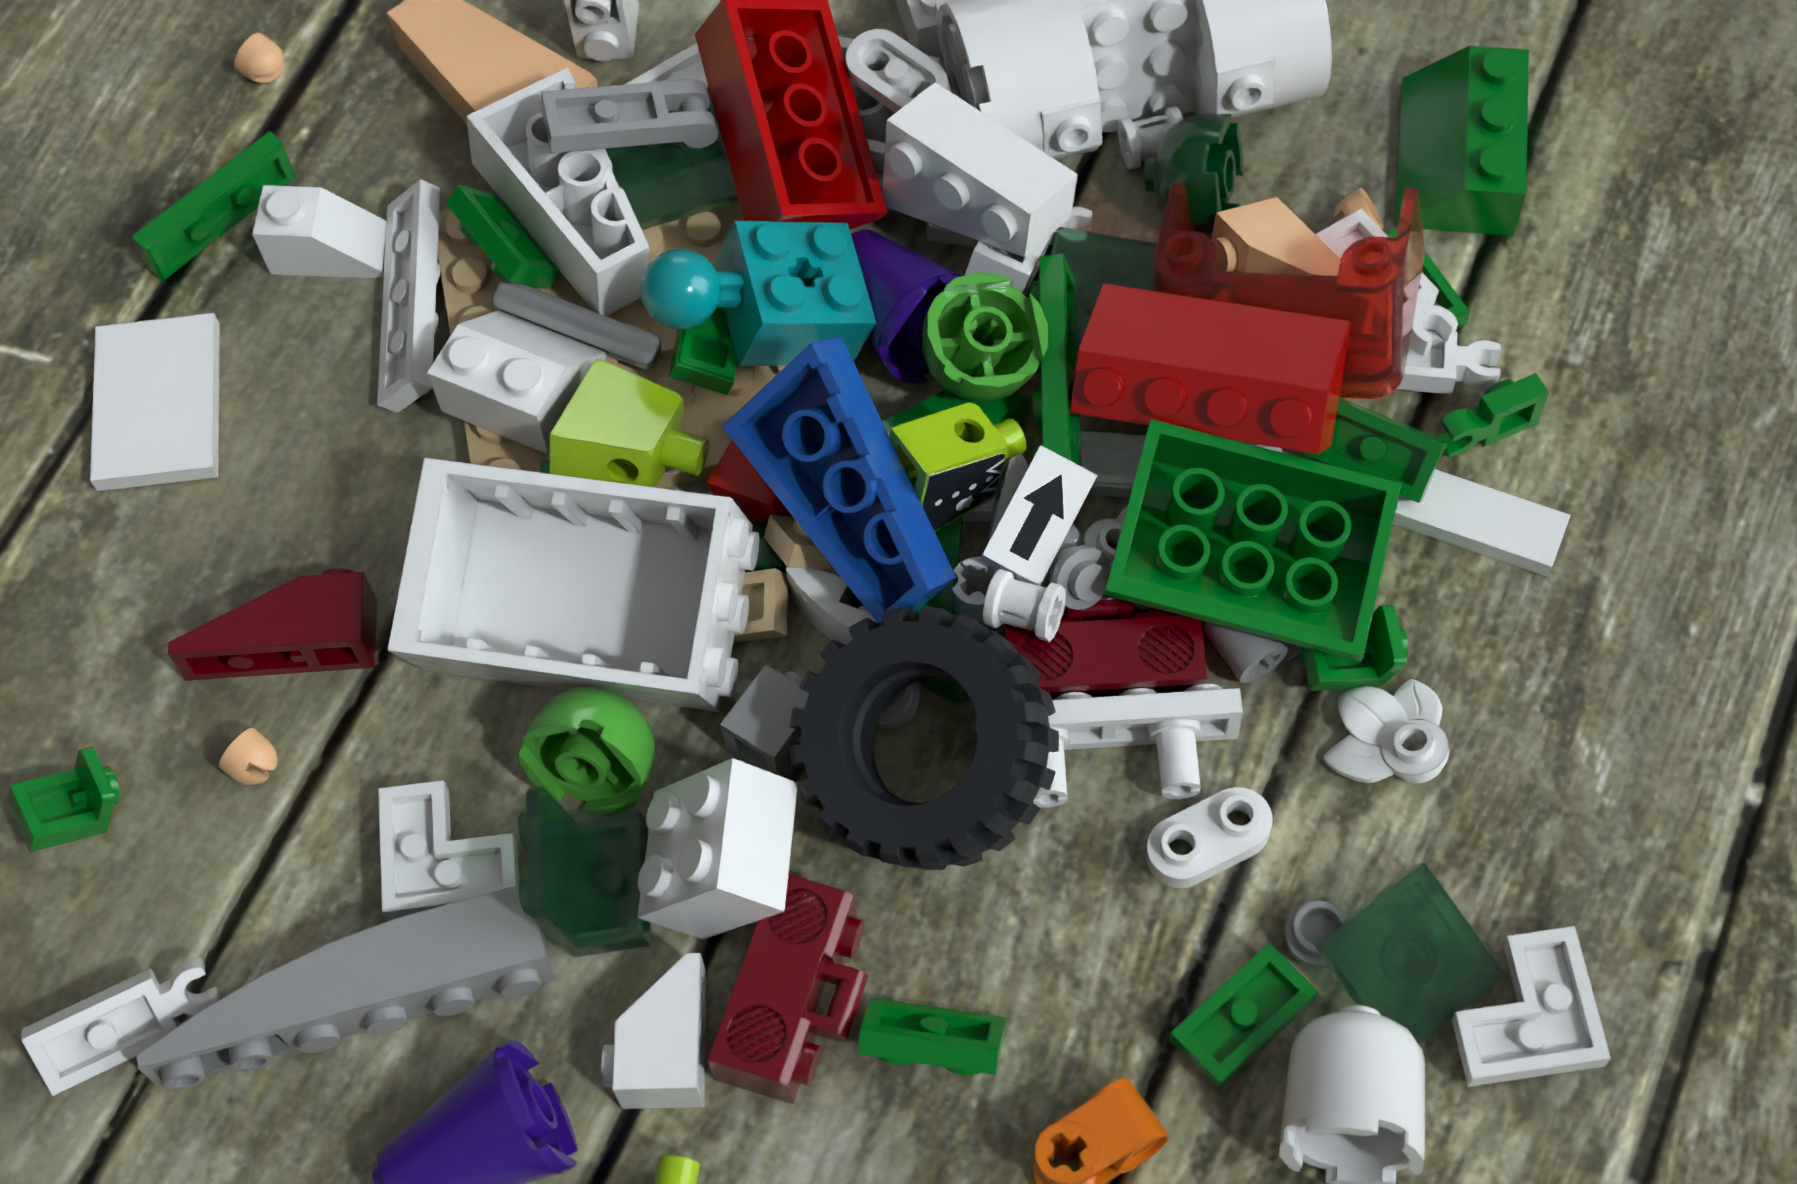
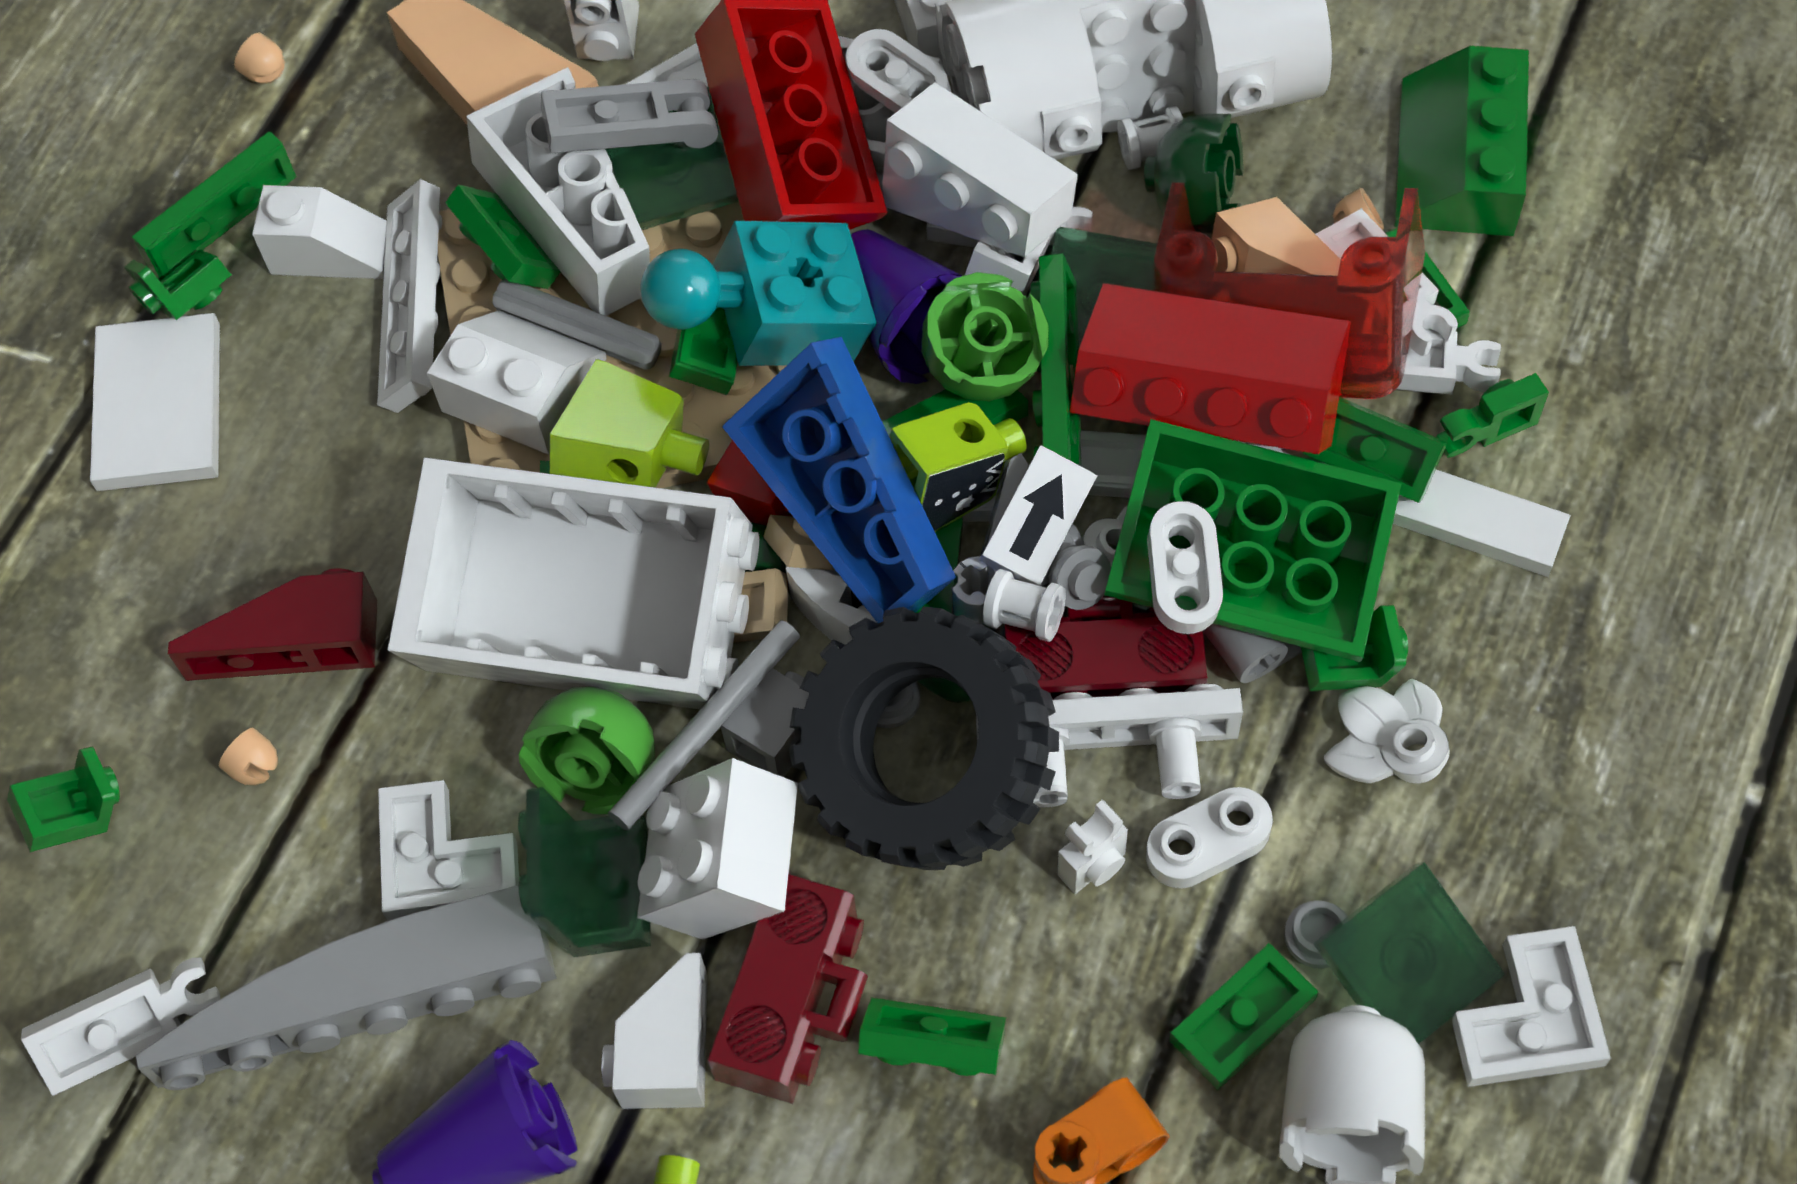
(187, 287): none -> green bracket
(703, 725): none -> light grey bar
(1094, 849): none -> white plate
(1184, 571): none -> white plate

